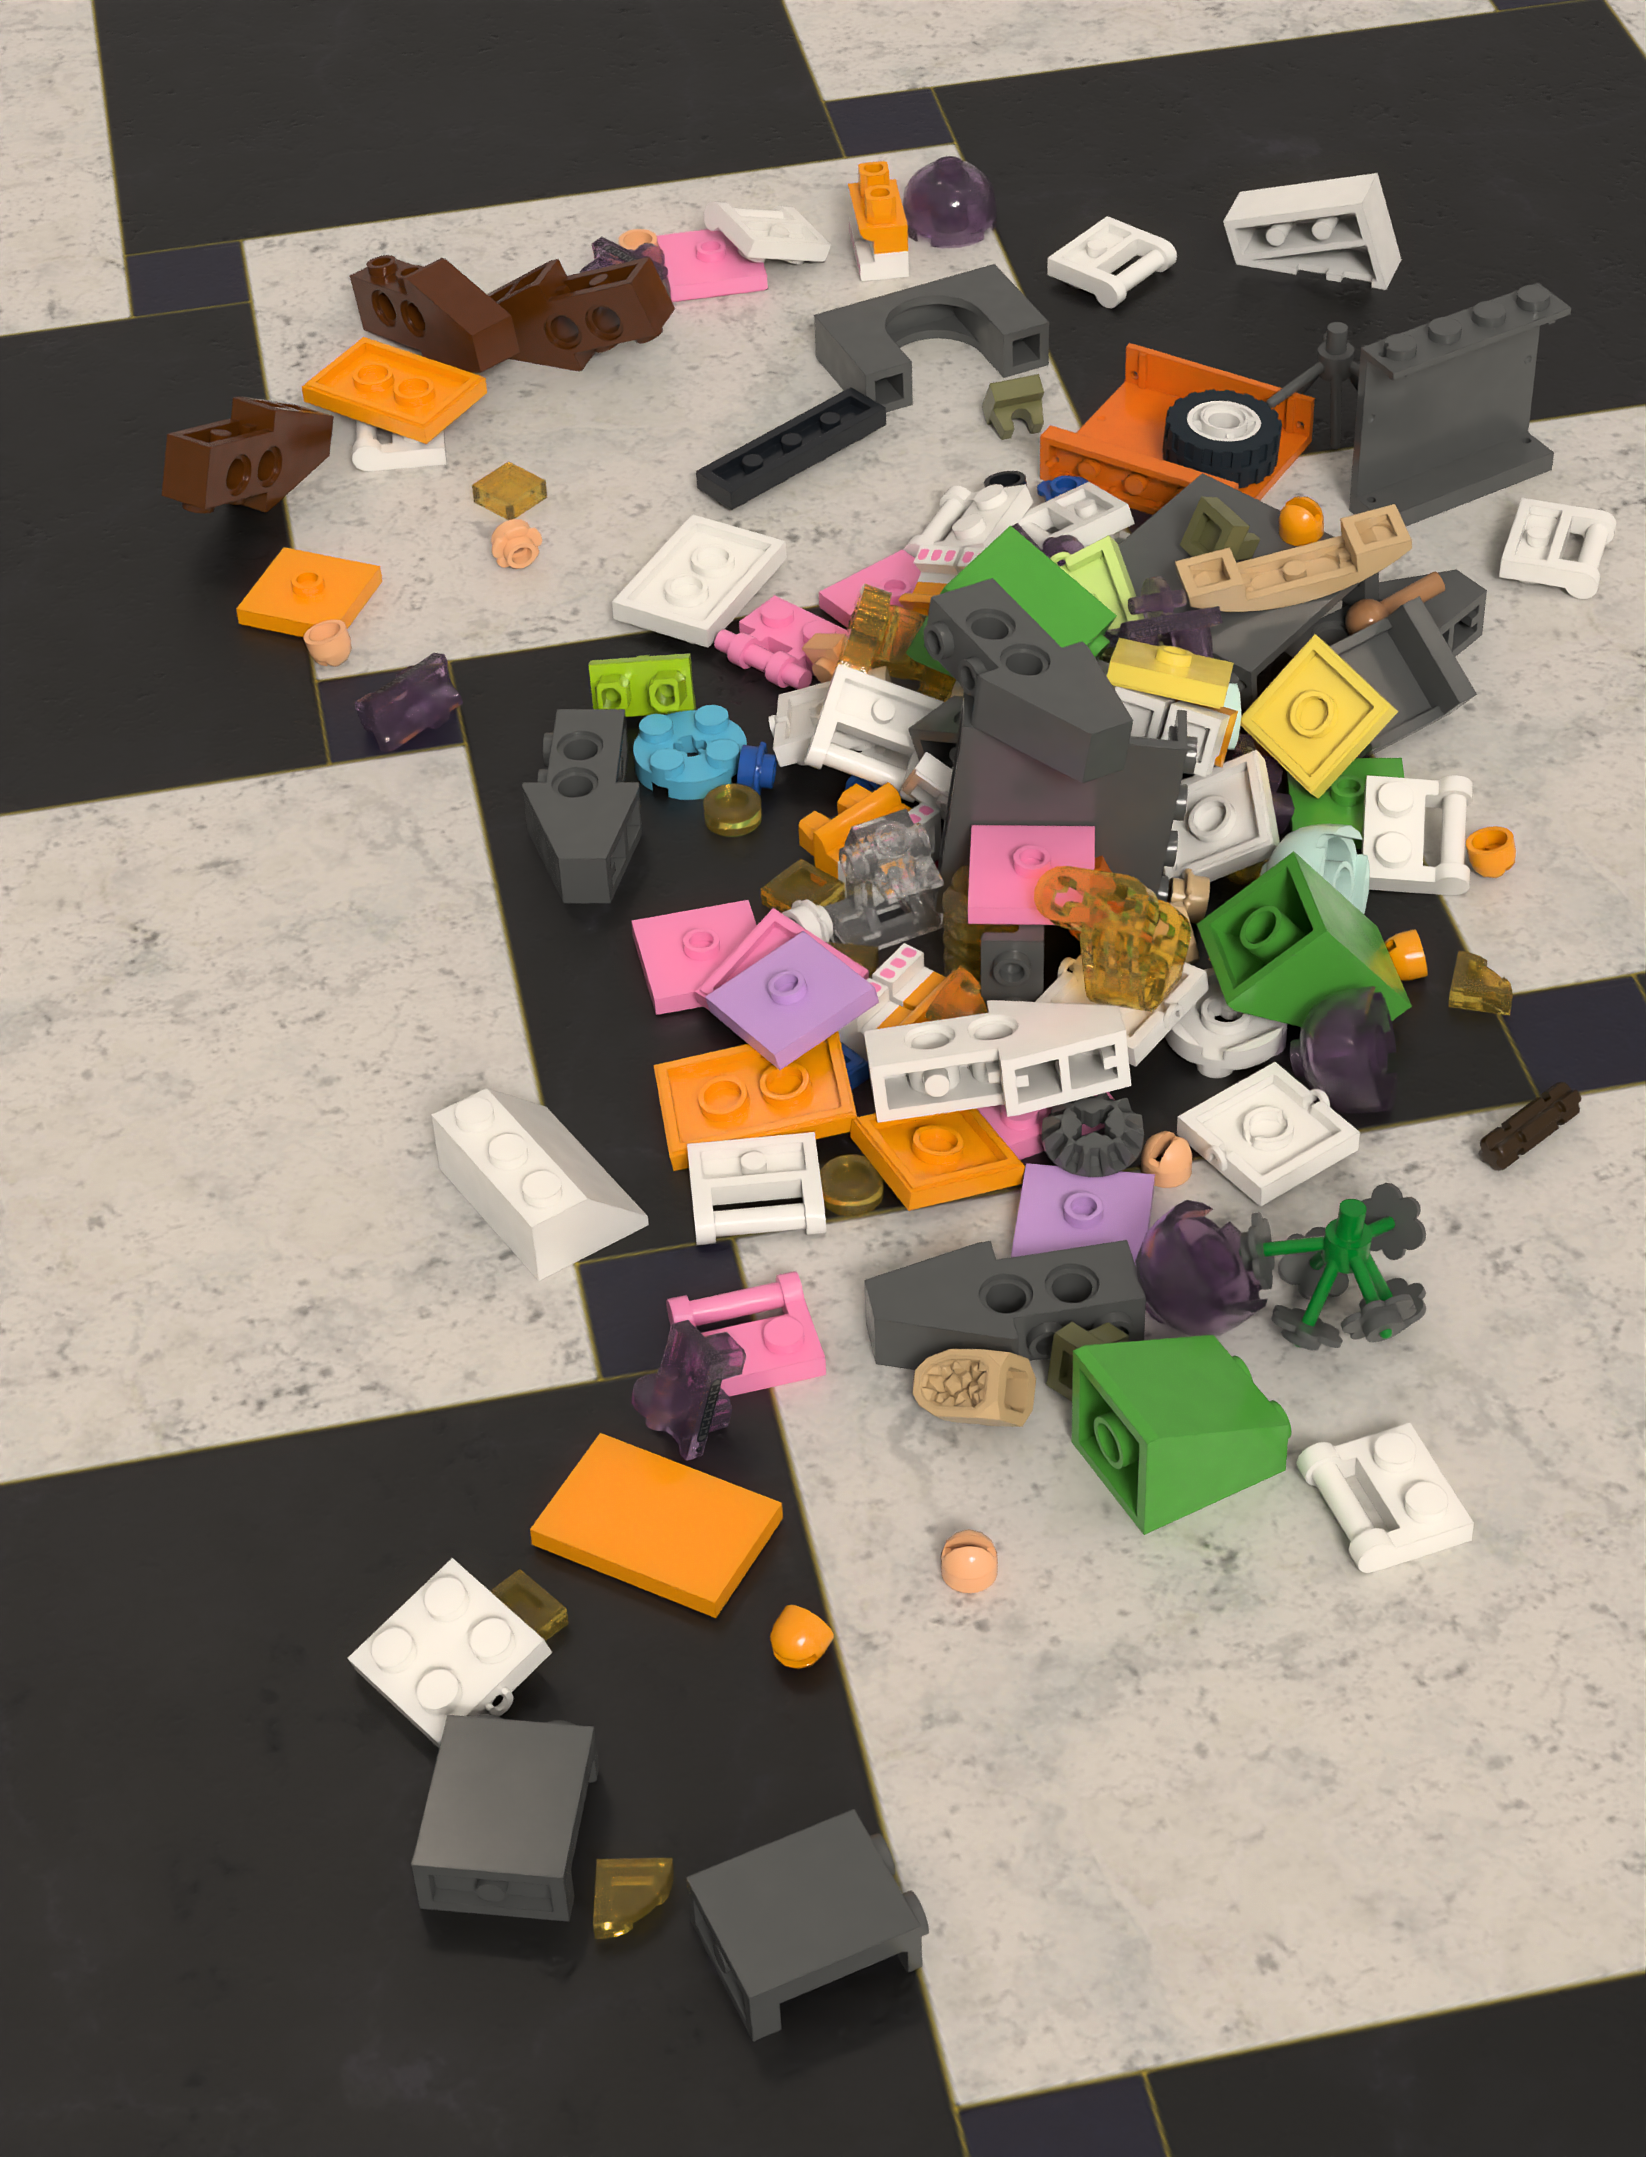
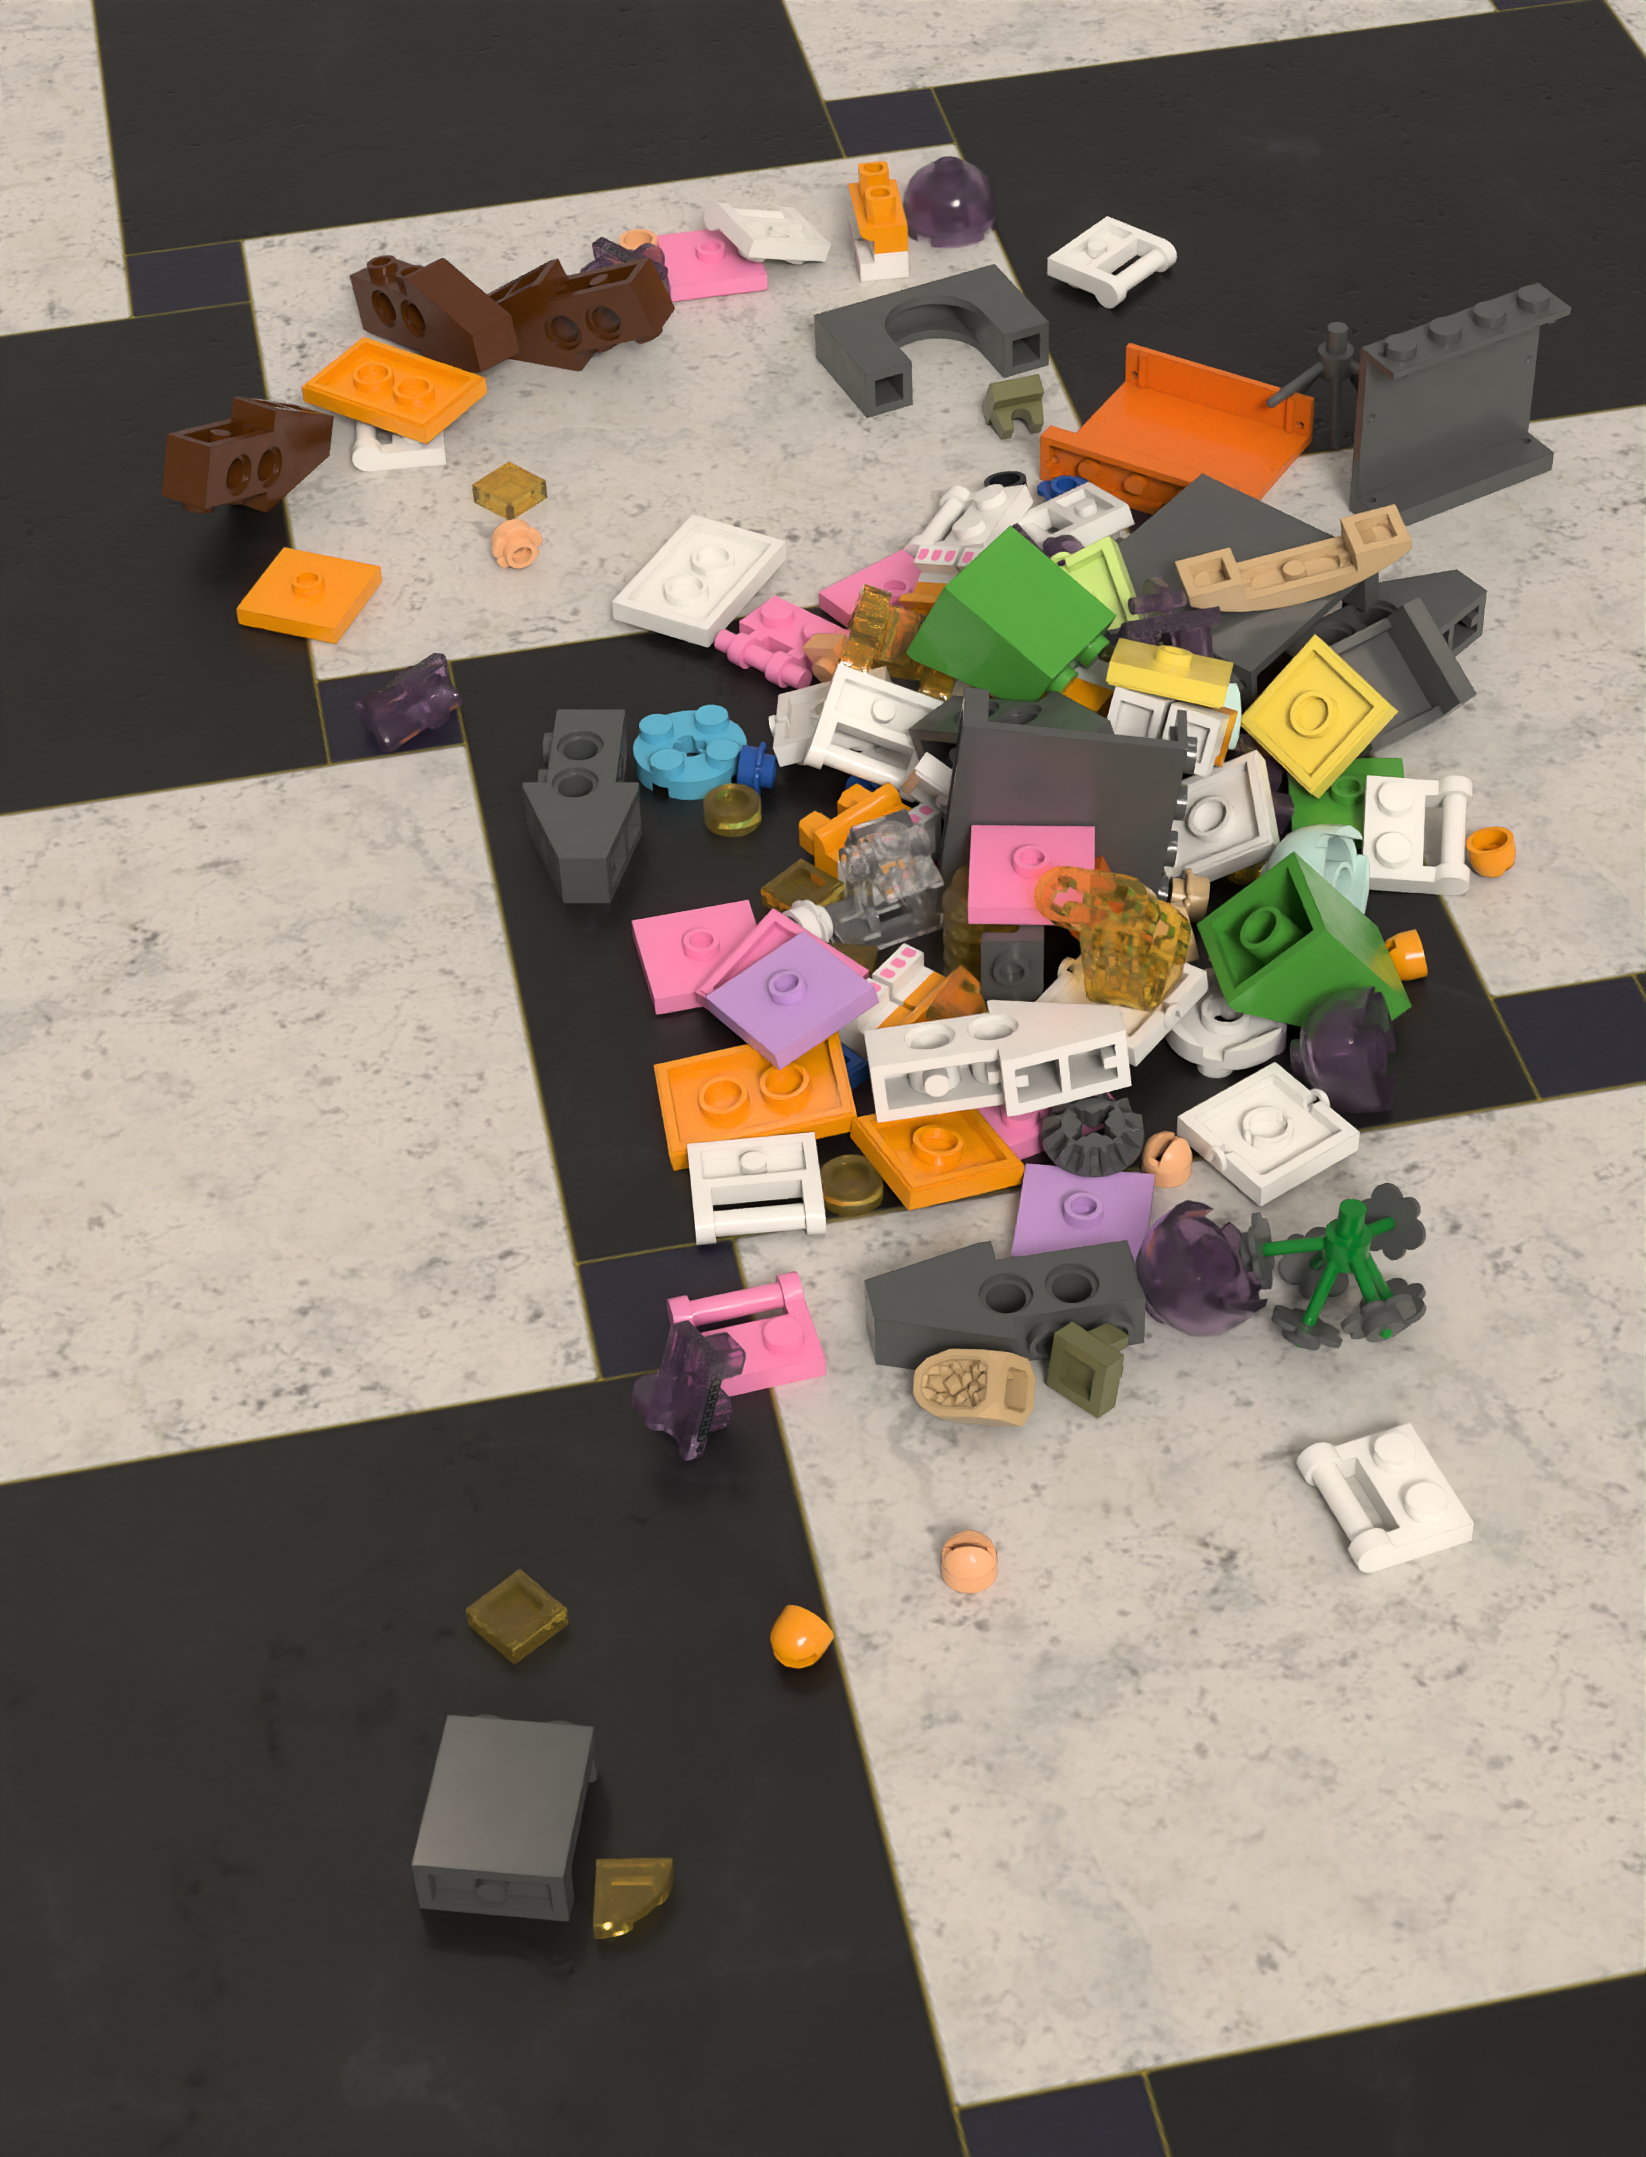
(328, 642): light nougat hinge -> none
(449, 1652): white plate -> none
(532, 1181): white slope -> none
(643, 684): lime hips -> none
(657, 1524): light orange tile -> none
(791, 448): black plate -> none
(803, 1916): dark grey panel -> none
(1025, 685): dark grey brick -> none
(1173, 1425): bright green slope -> none
(1217, 528): olive tile -> none
(1223, 435): black wheel -> none
(1301, 521): light orange hinge -> none
(1317, 227): white wedge -> none
(1369, 611): medium nougat bar -> none
(1479, 987): clear yellow tile -> none
(1529, 1126): dark brown axle -> none
(1539, 541): white plate -> none

